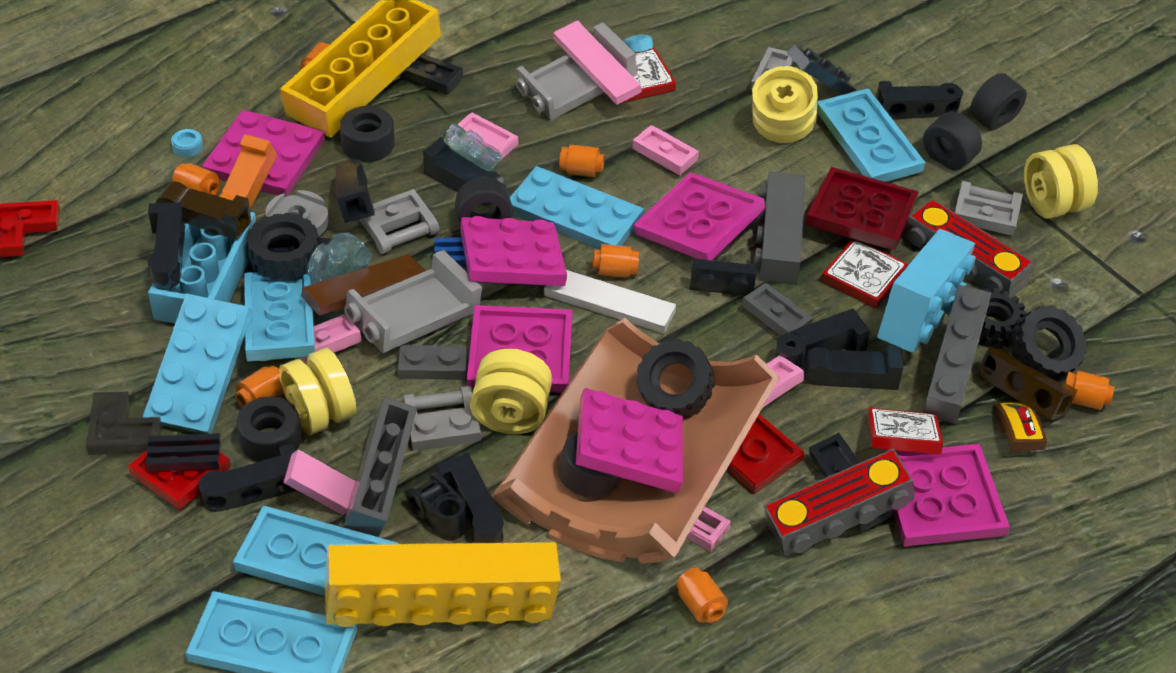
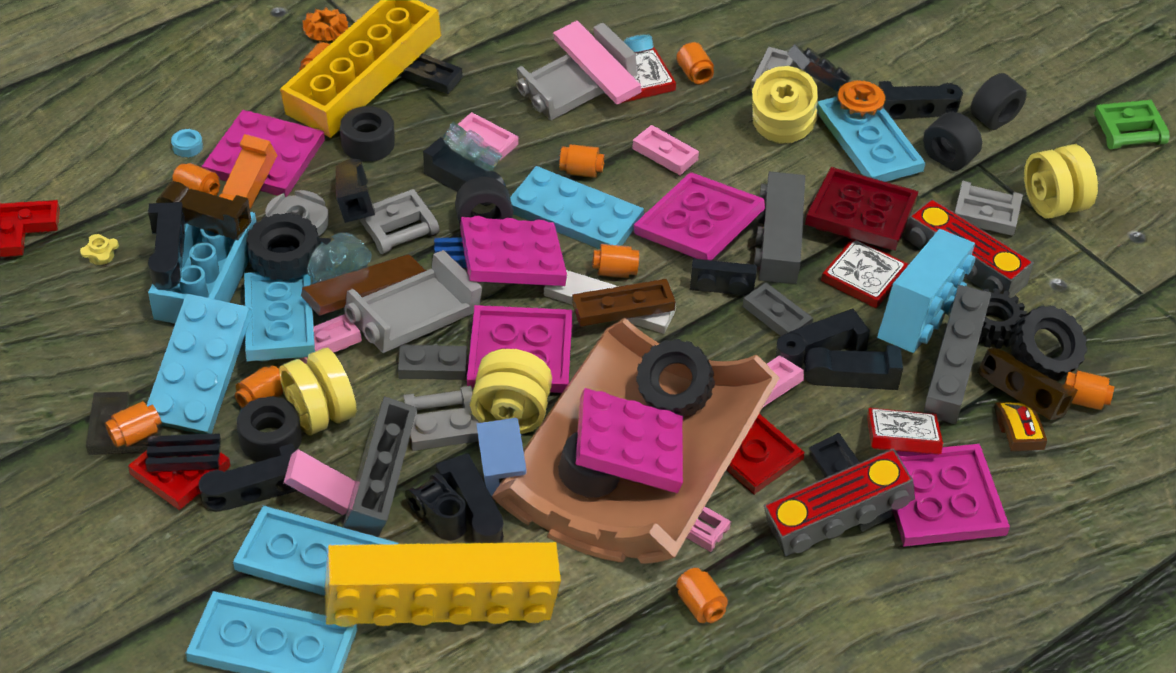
(99, 249): none -> light yellow plate
(133, 424): none -> orange brick
(316, 28): none -> orange gear
(500, 451): none -> medium blue panel
(623, 302): none -> reddish brown plate
(695, 63): none -> orange brick
(864, 91): none -> orange gear
(1131, 116): none -> bright green plate

